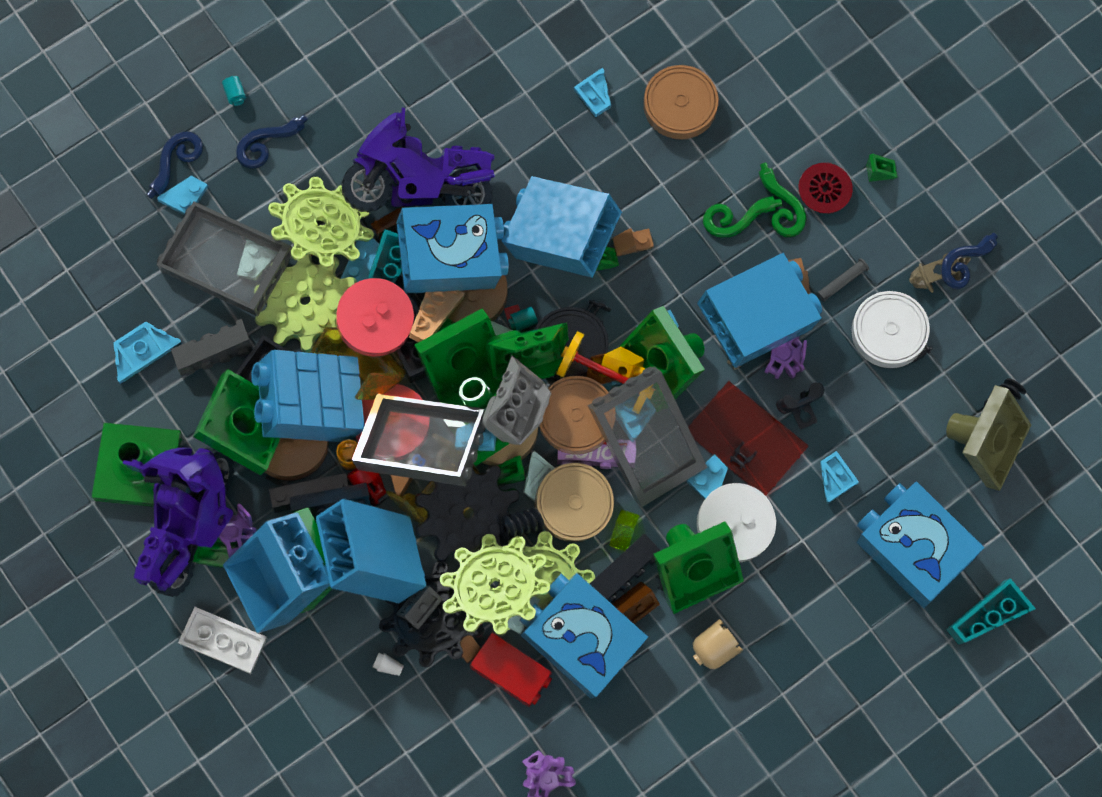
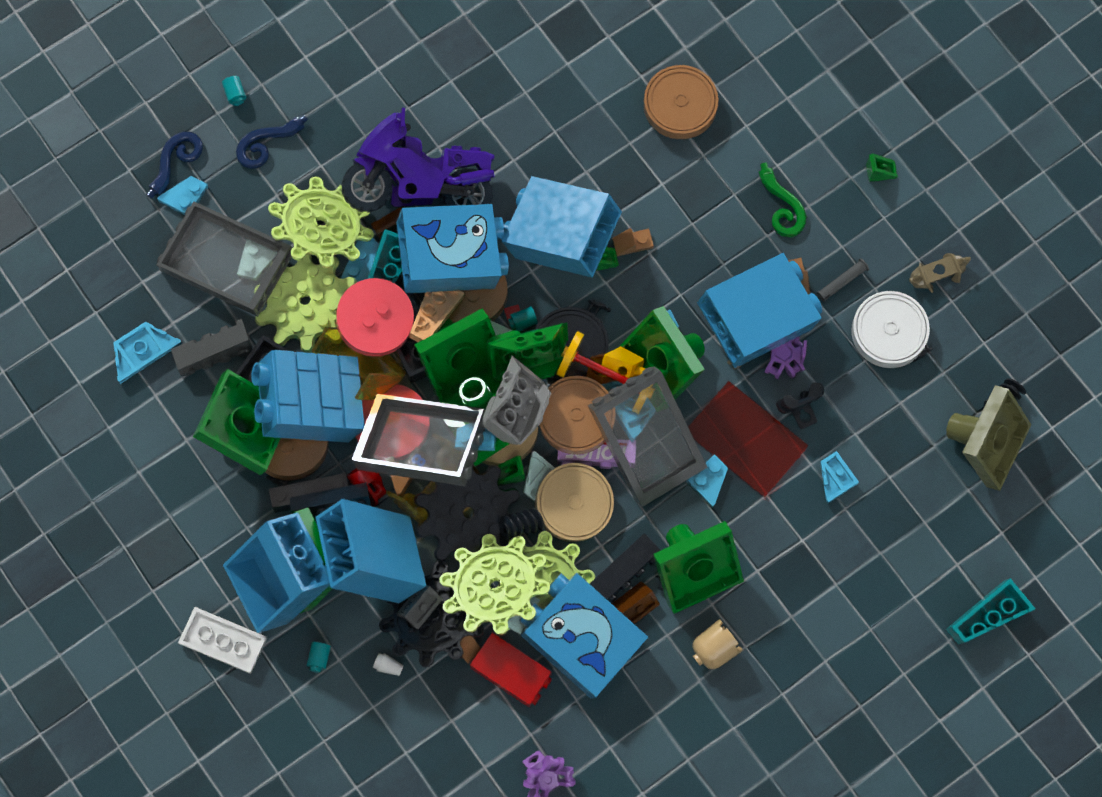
(118, 442): green piece -> none
(184, 513): dark purple piece -> none
(213, 556): green wing -> none
(234, 529): medium lavender piece -> none
(318, 656): none -> teal brick
(345, 453): light orange wheel -> none
(594, 93): medium azure wing -> none
(624, 530): clear neon green slope -> none
(746, 514): white brick -> none
(747, 459): black piece -> none
(761, 206): green plant -> none
(825, 169): dark red piece -> none
(917, 542): dark azure brick -> none
(984, 247): dark blue plant -> none

